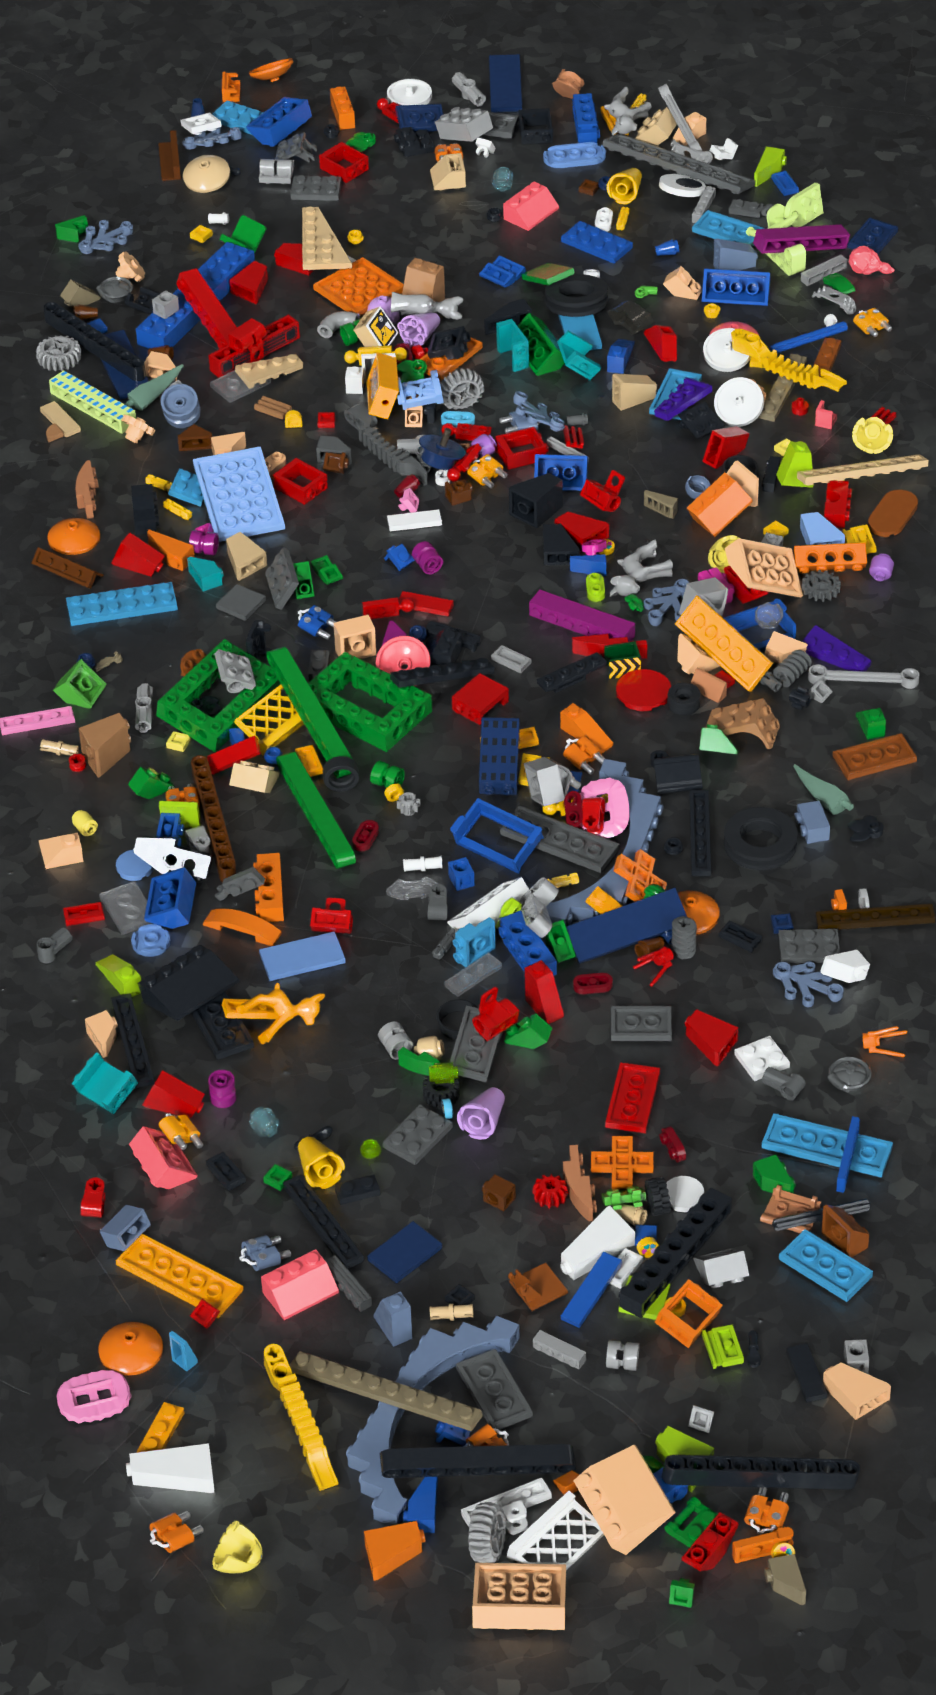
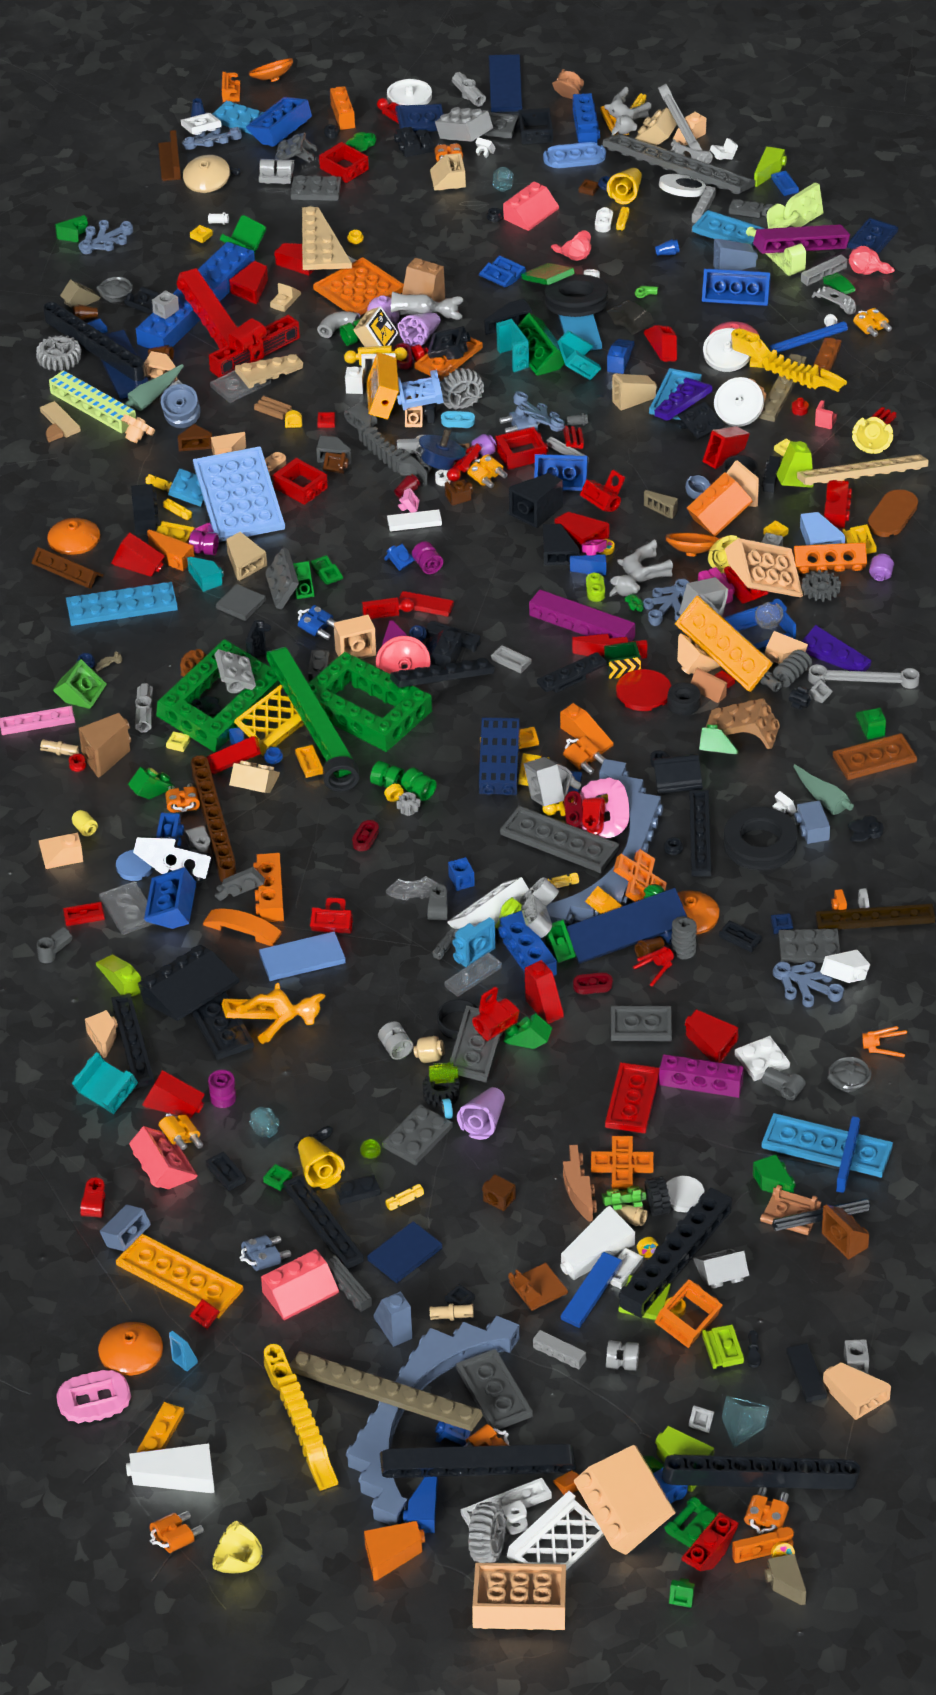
(86, 489): nougat slope -> none
(129, 267): light nougat plant -> none
(150, 940): medium blue tile -> none
(175, 531): none -> yellow plate
(188, 812): lime tile -> none
(285, 297): none -> tan slope
(316, 810): green beam -> none
(404, 1197): none -> yellow axle
(410, 371): green plate -> none
(415, 1063): green slope -> none
(418, 783): none -> green wheel
(422, 863): white pin -> none
(464, 824): blue piece -> none
(467, 431): red plate -> none
(479, 697): red panel -> none
(550, 1191): red gear -> none
(577, 248): none -> coral piece
(597, 242): blue plate -> none
(645, 1231): blue tile -> none
(675, 1147): dark red plate -> none
(682, 284): light nougat slope -> none
(691, 542): none -> orange dish
(701, 1075): none -> magenta brick
(711, 310): yellow plate -> none
(743, 1419): none -> clear light blue slope
(784, 804): none -> white tile
(826, 1265): dark azure plate -> none

